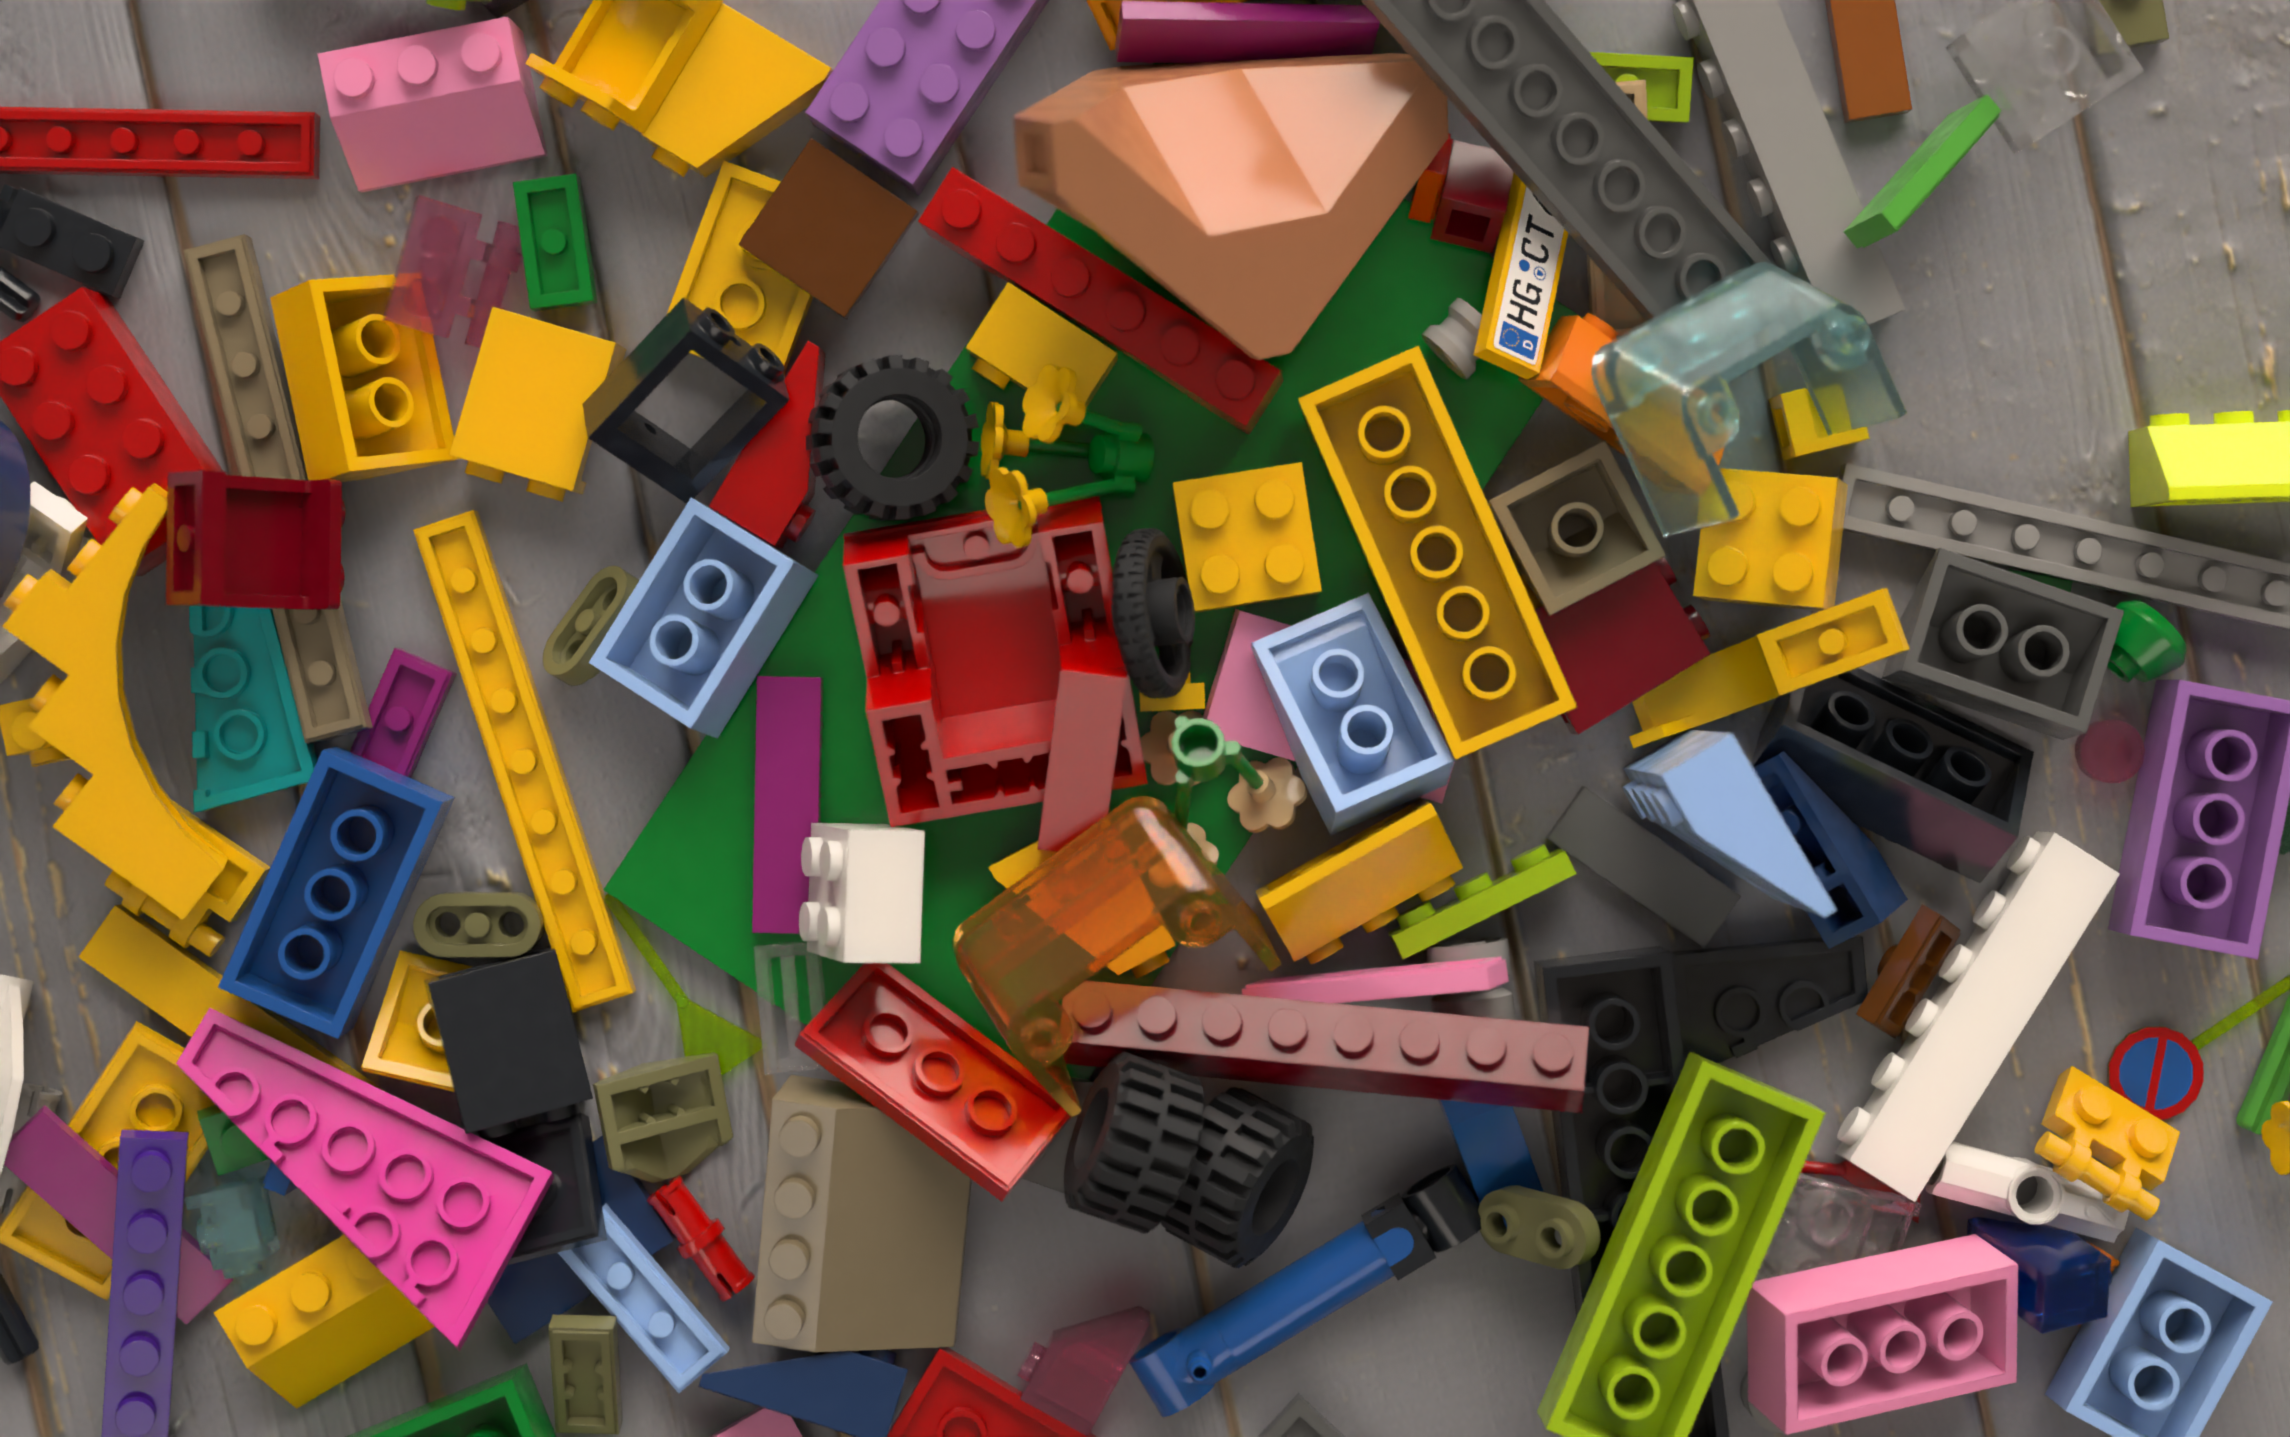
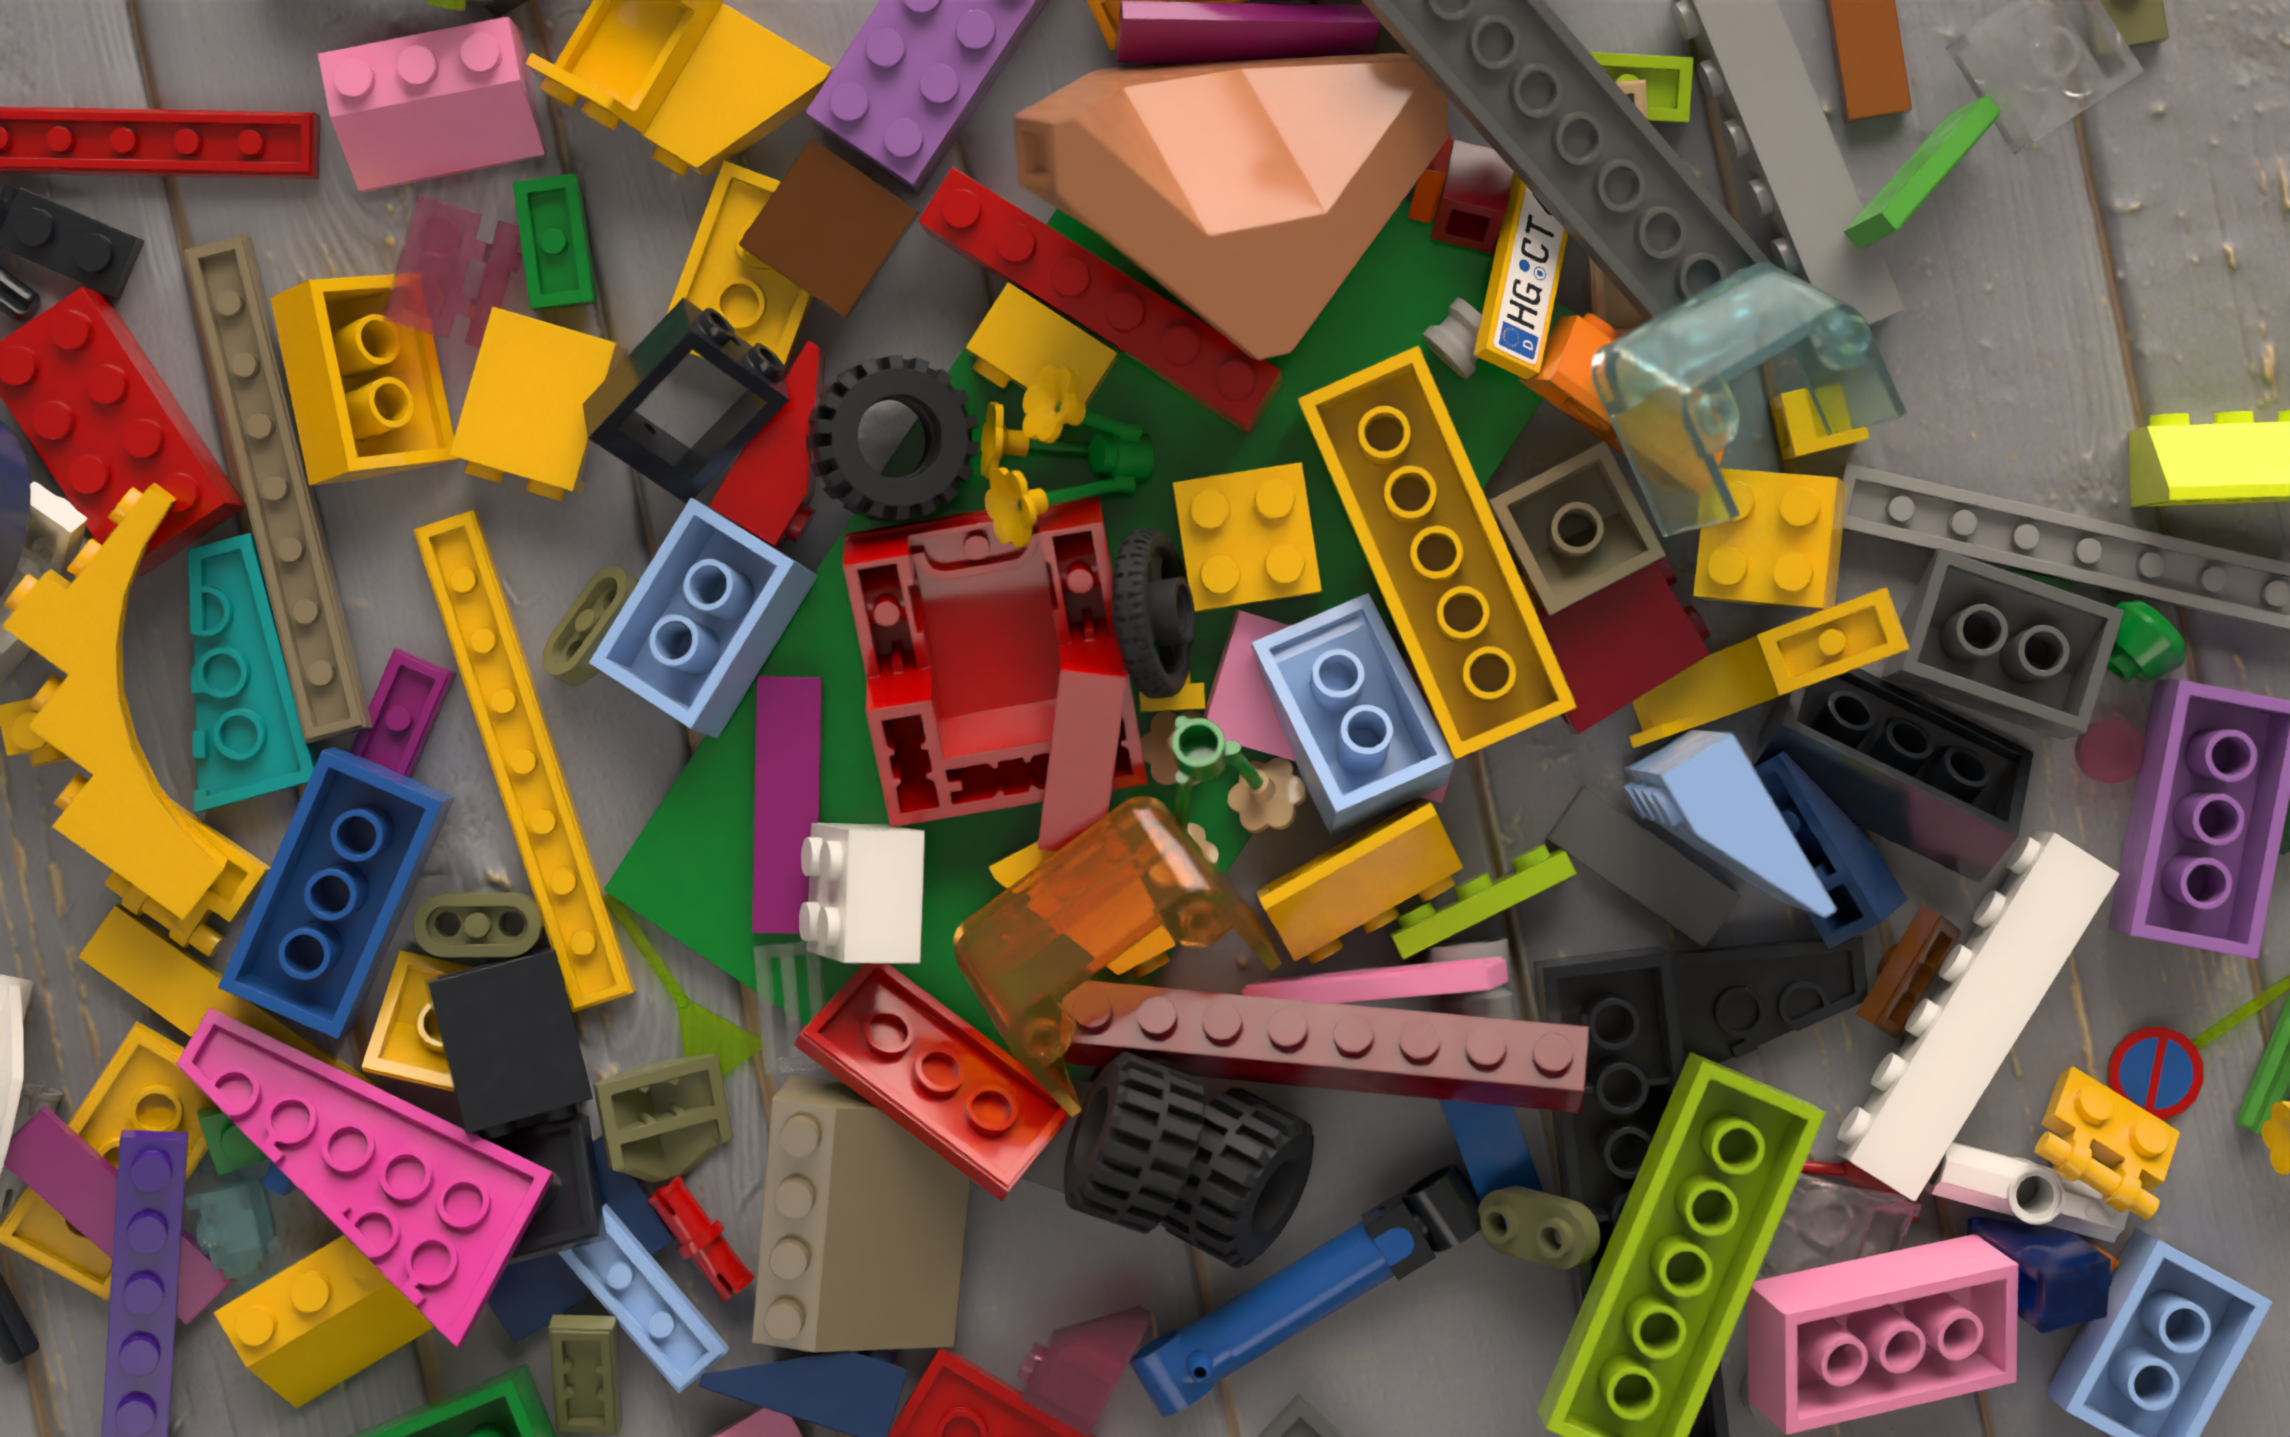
(253, 541): dark red panel -> none

